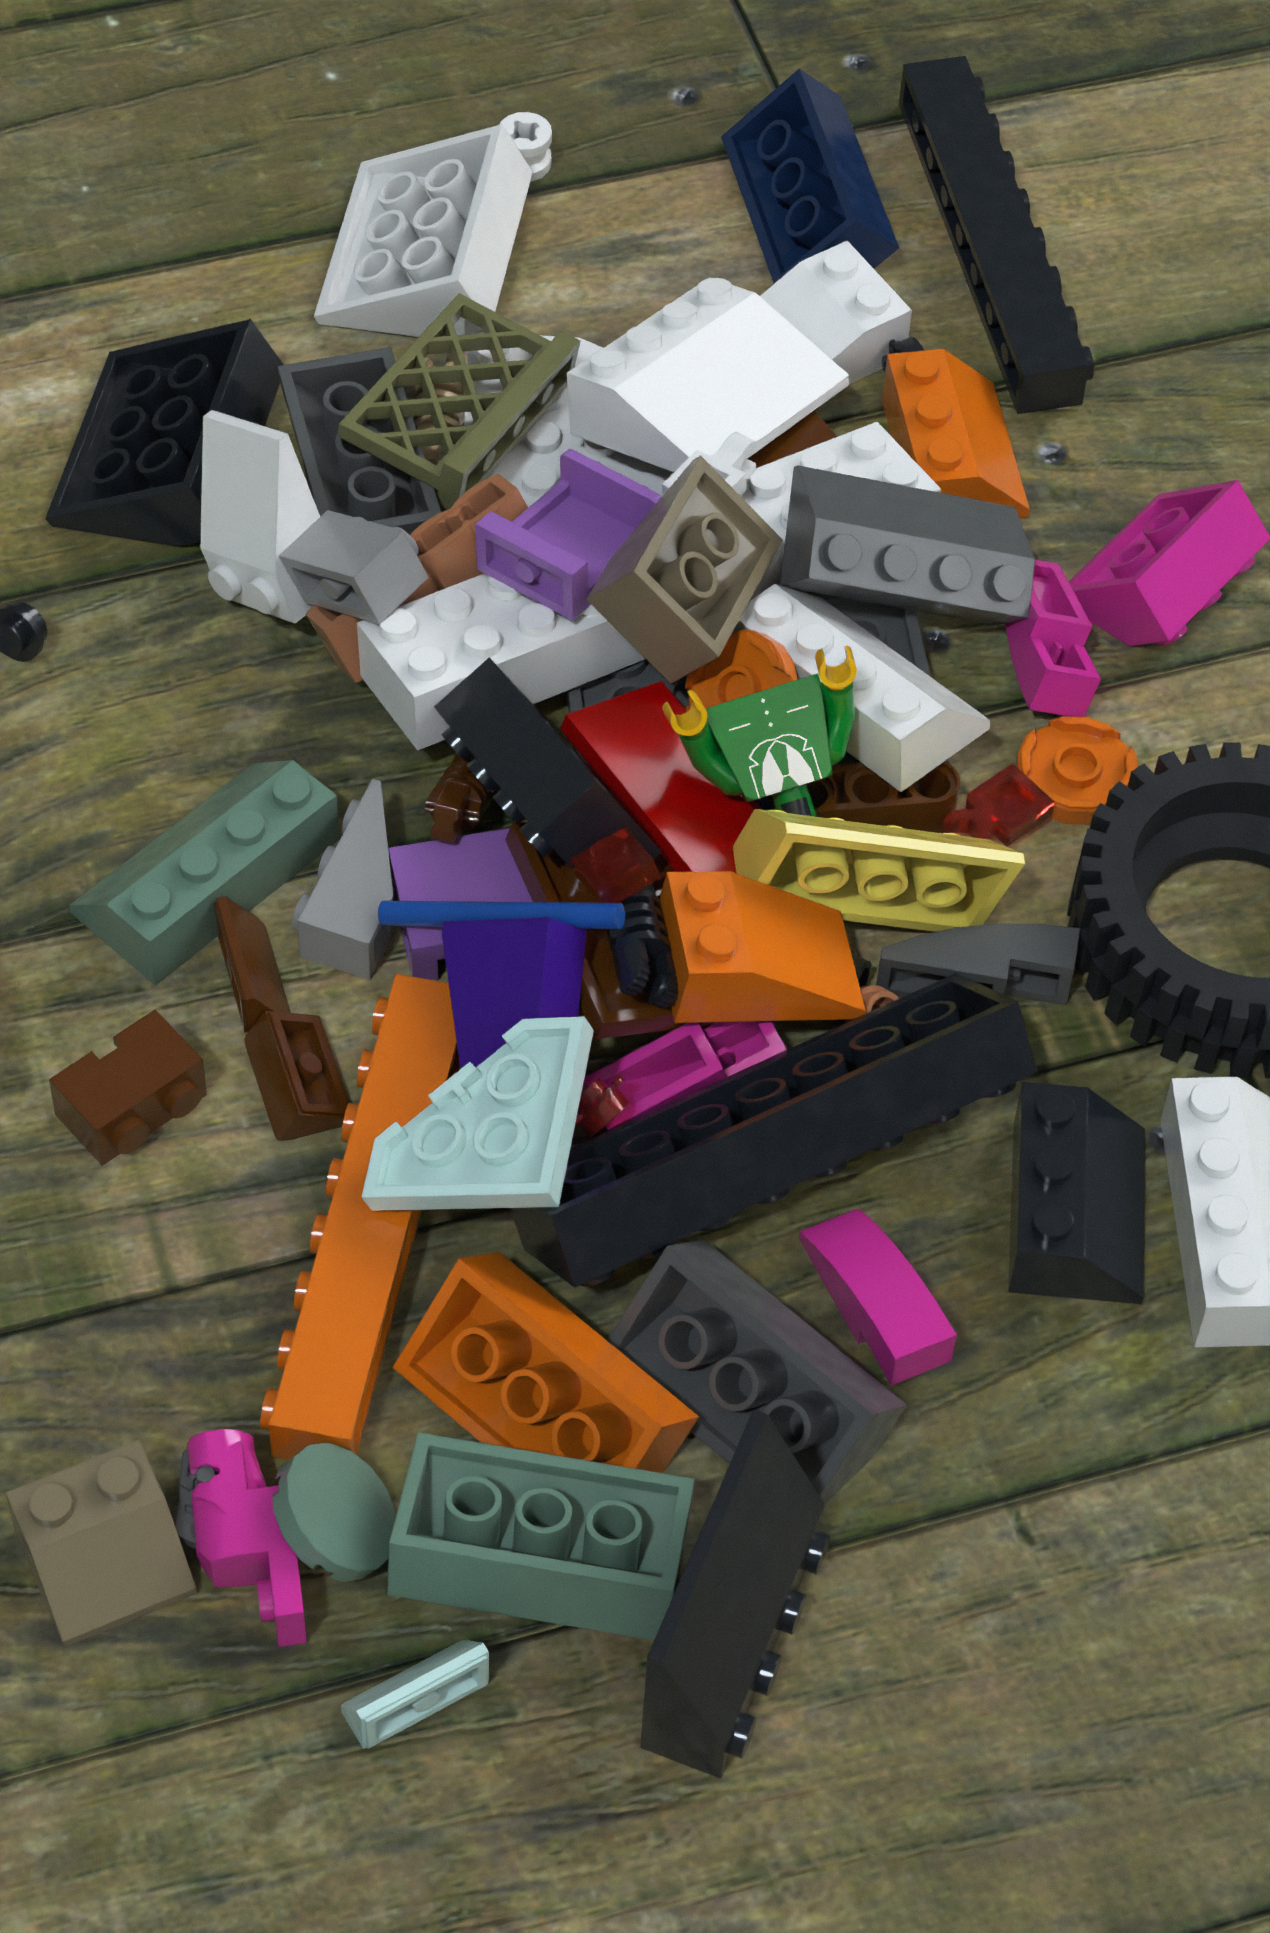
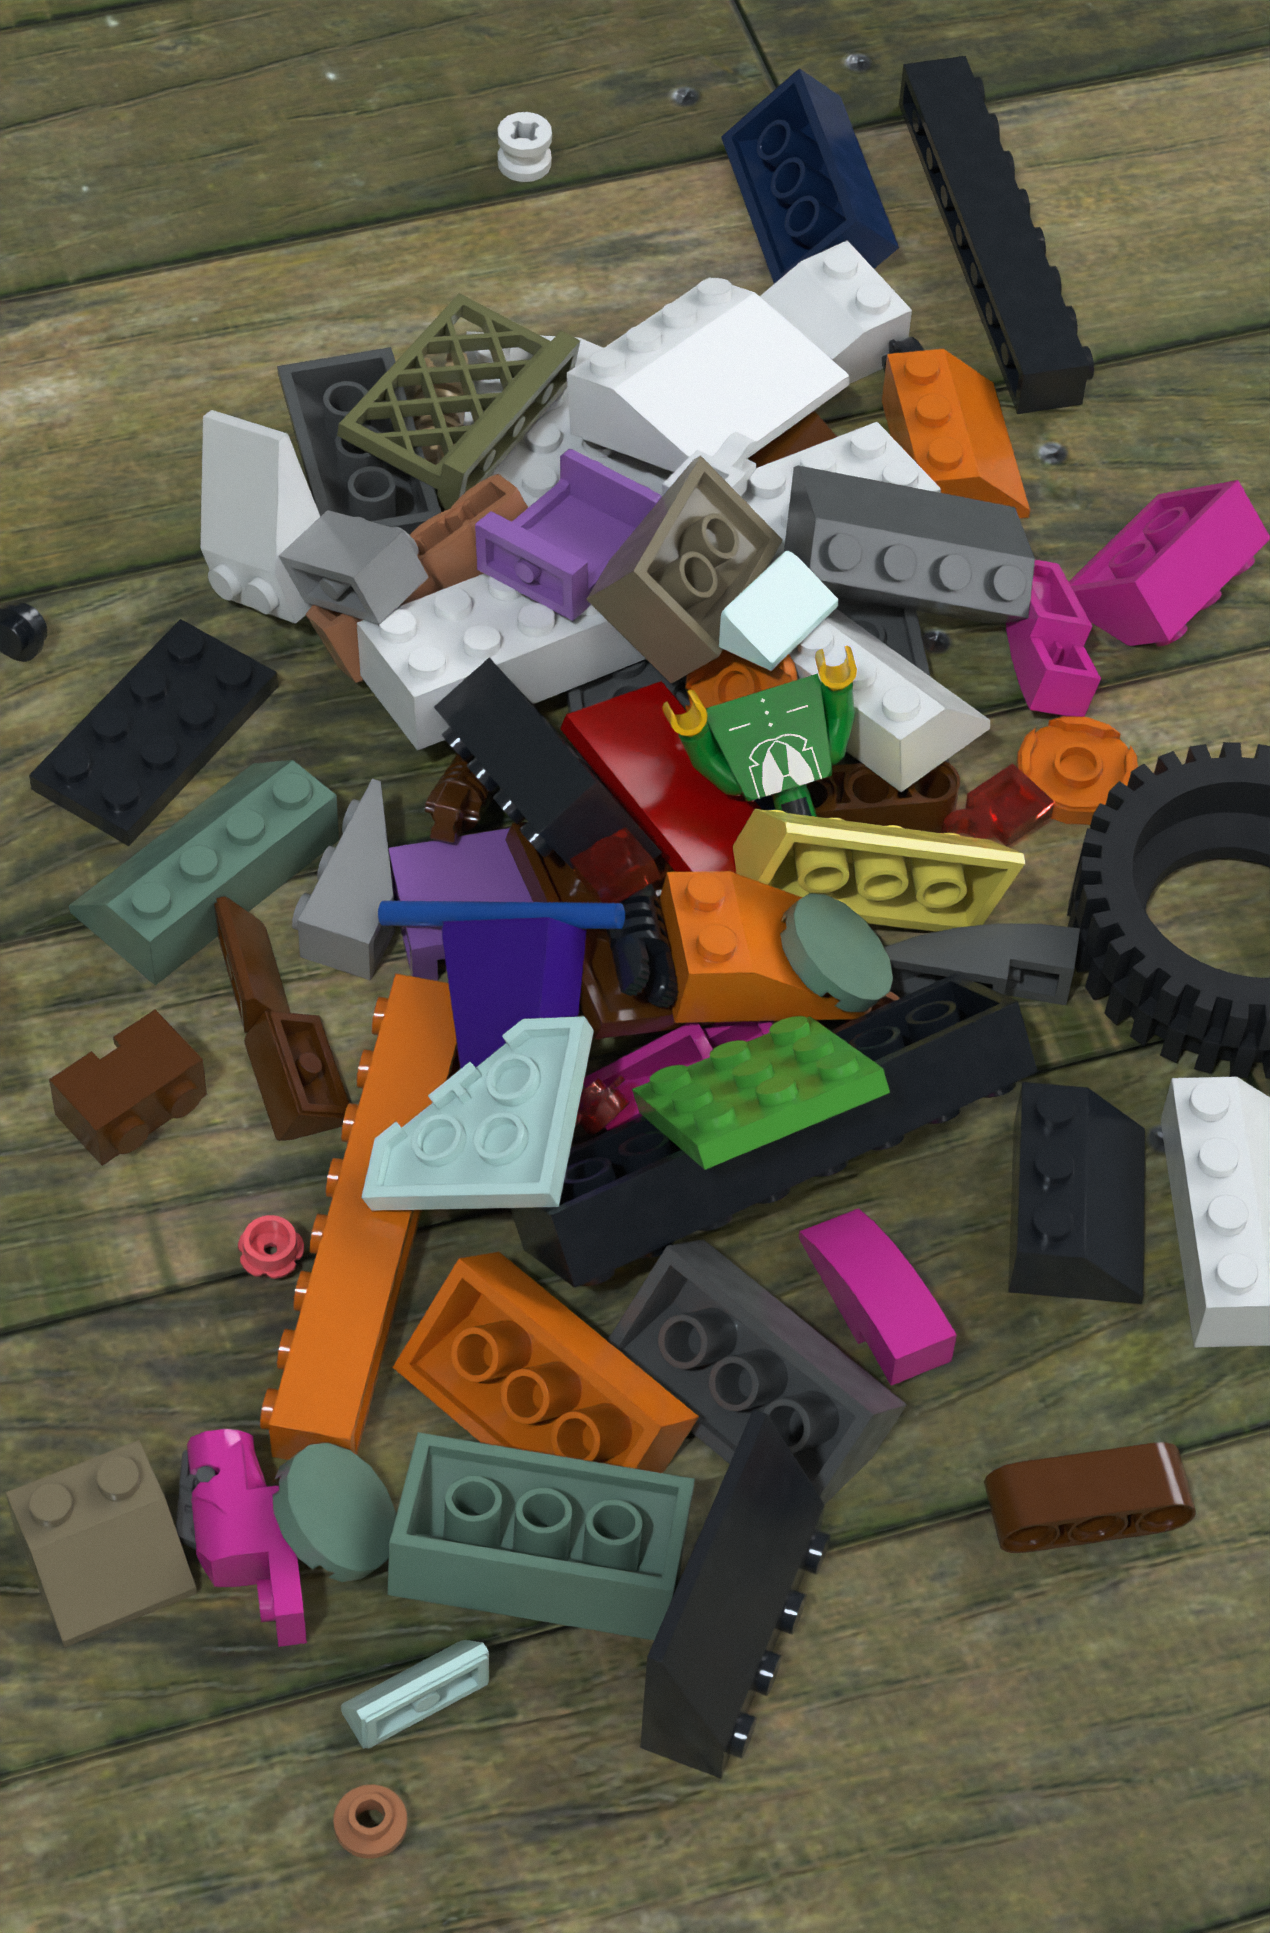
(142, 435): black slope -> none
(153, 732): none -> black plate
(266, 1233): none -> coral plate
(373, 1841): none -> nougat plate
(424, 232): white slope -> none
(758, 1090): none -> bright green plate
(775, 612): none -> light aqua slope
(836, 952): none -> sand green tile
(1089, 1497): none -> reddish brown beam

